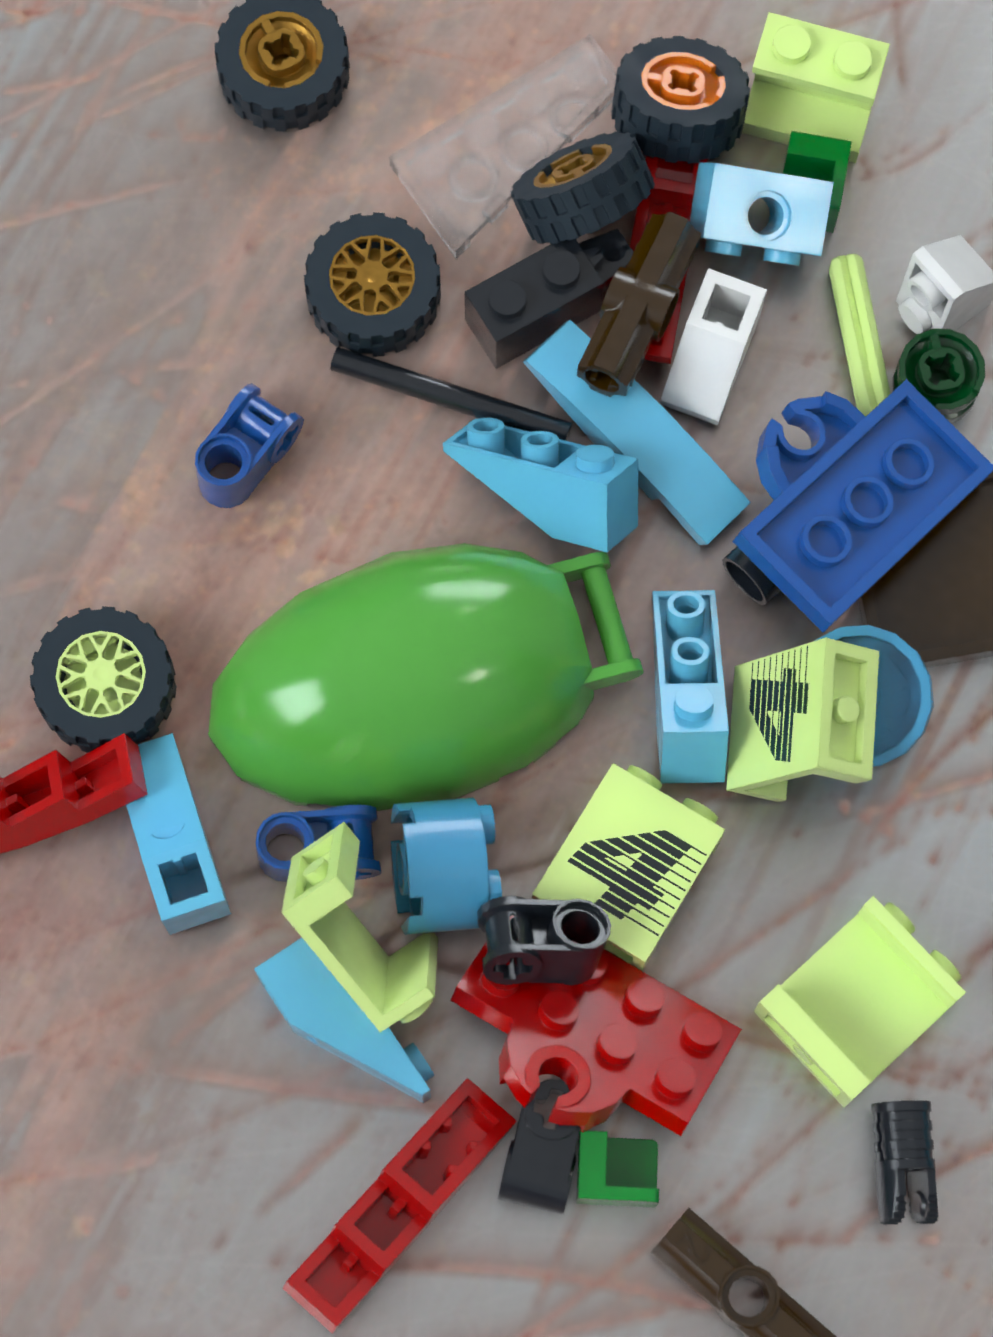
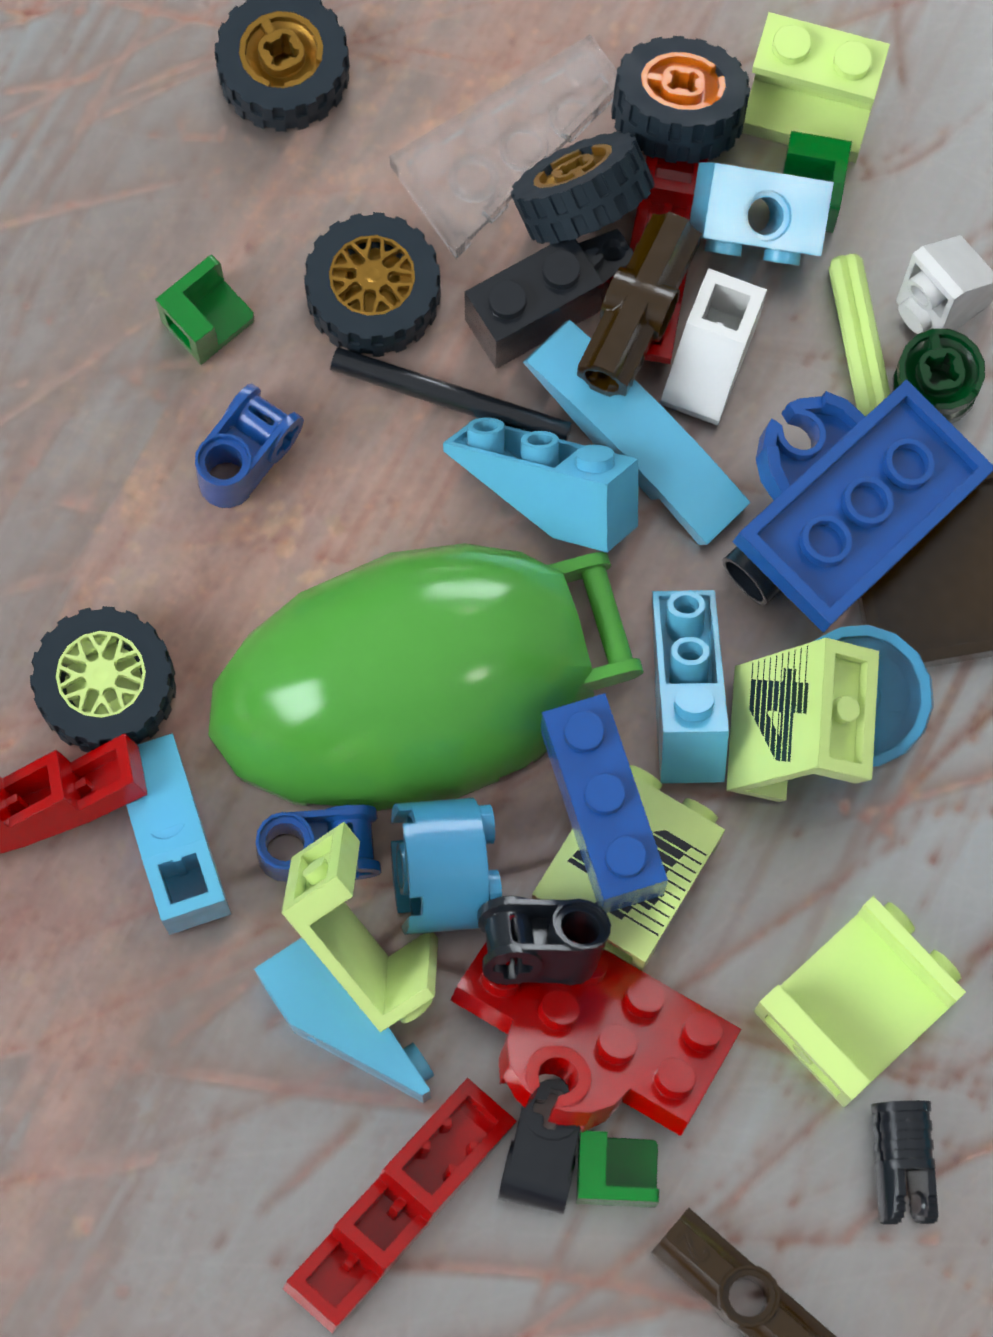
(203, 310): none -> green panel
(603, 803): none -> blue brick

